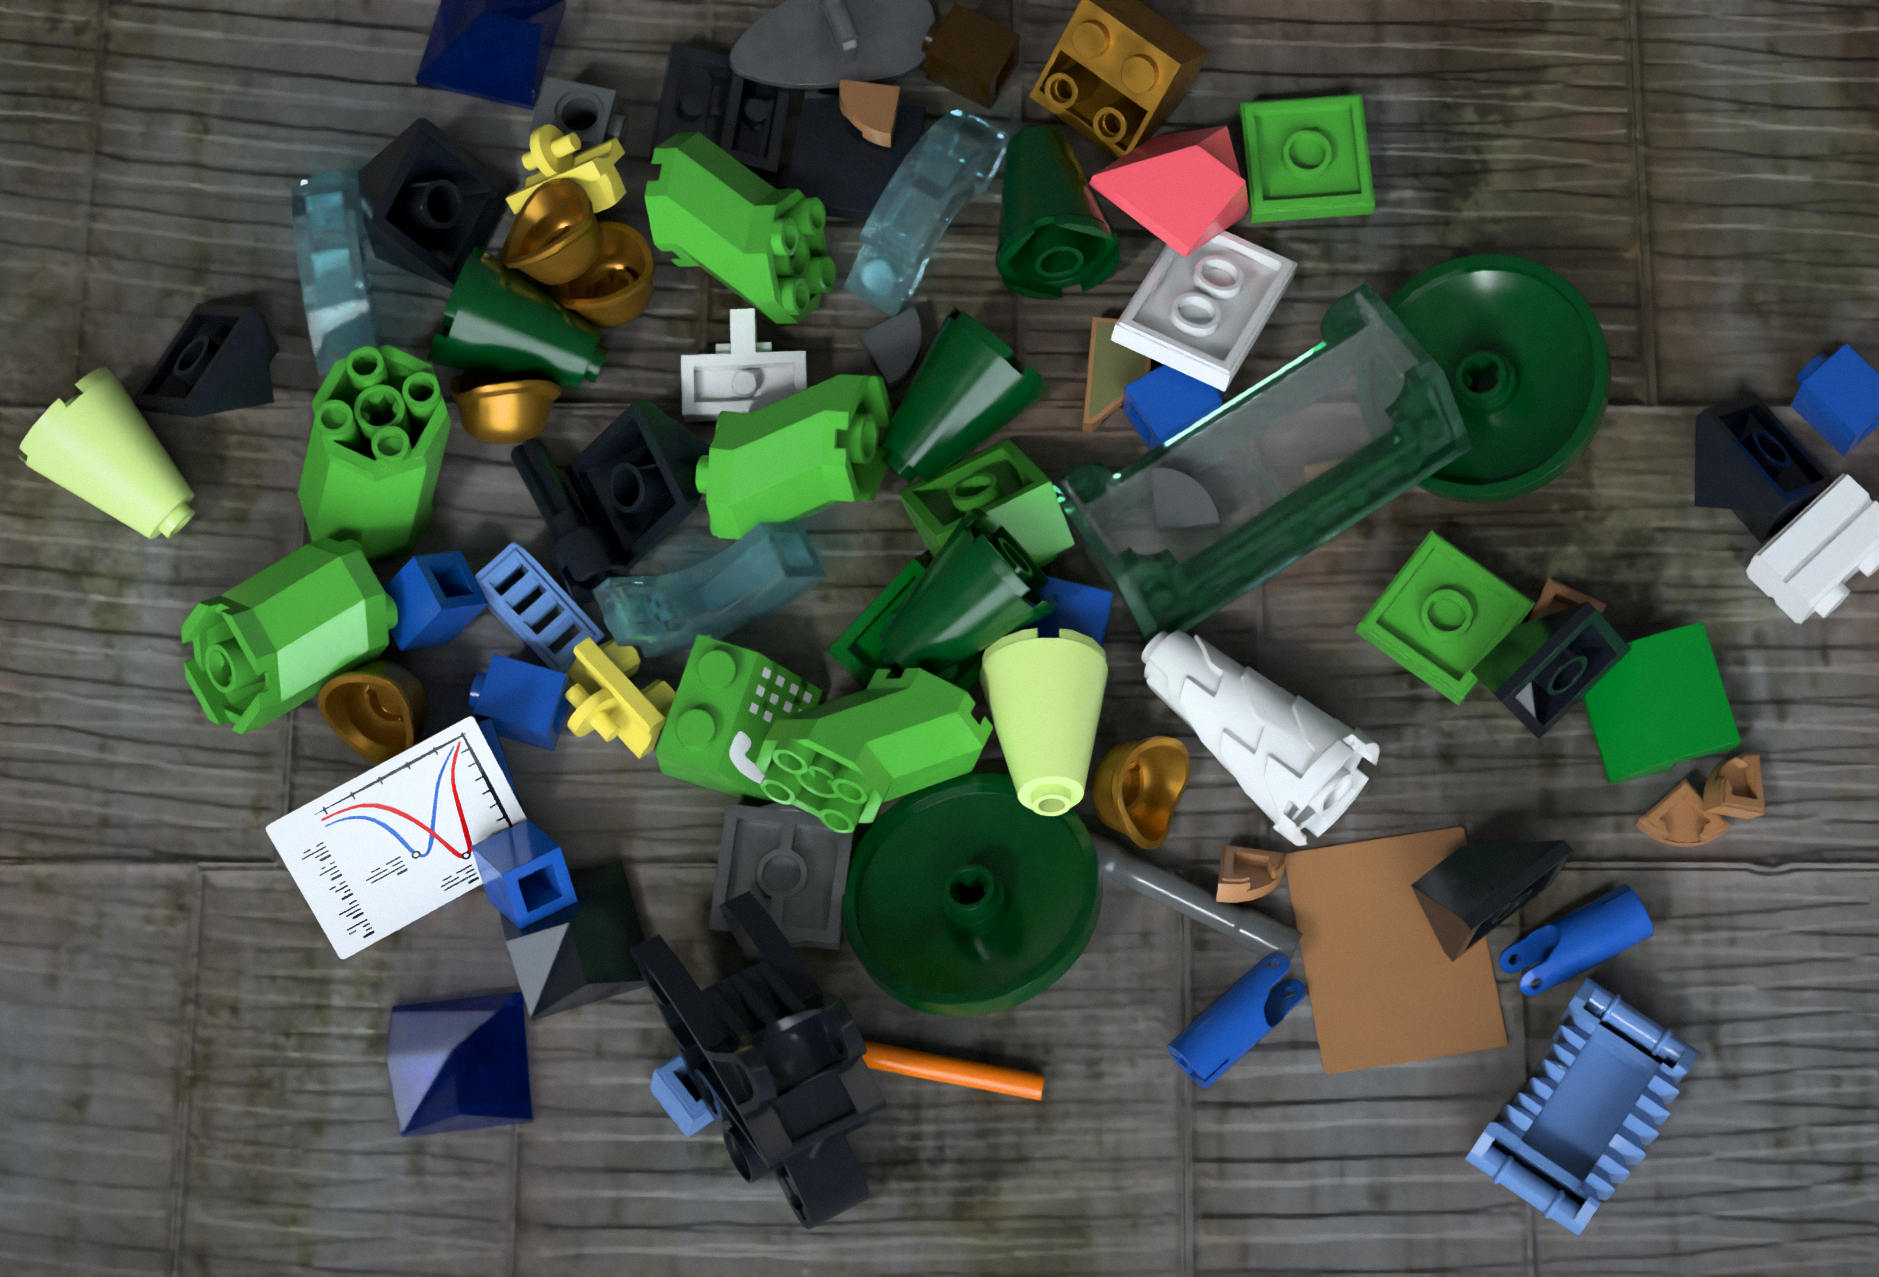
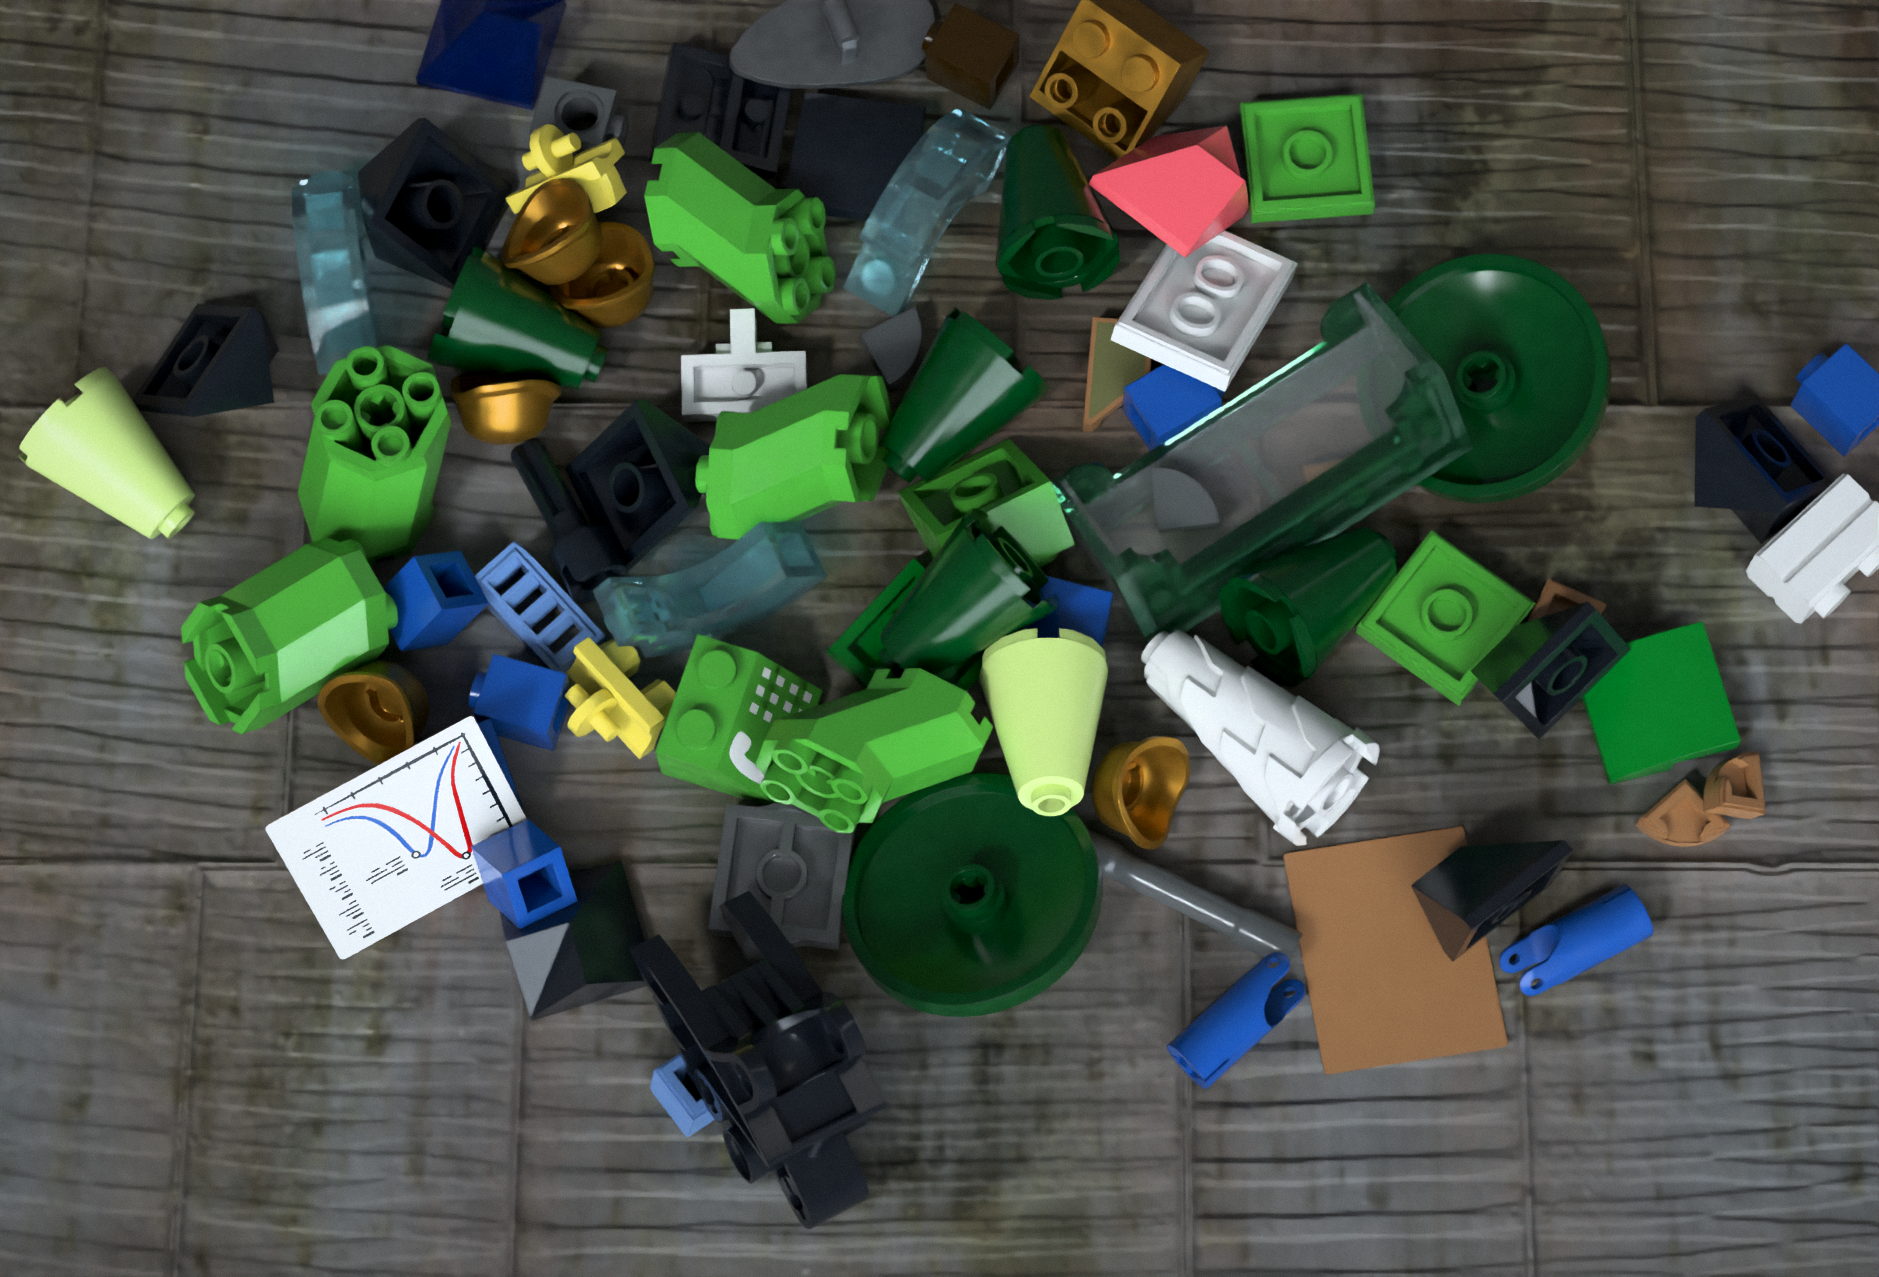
(460, 1064): clear blue slope -> none
(870, 109): medium nougat tile -> none
(954, 1070): orange bar -> none
(1248, 873): medium nougat tile -> none
(1307, 601): none -> dark green cone
(1586, 1108): medium blue piece -> none

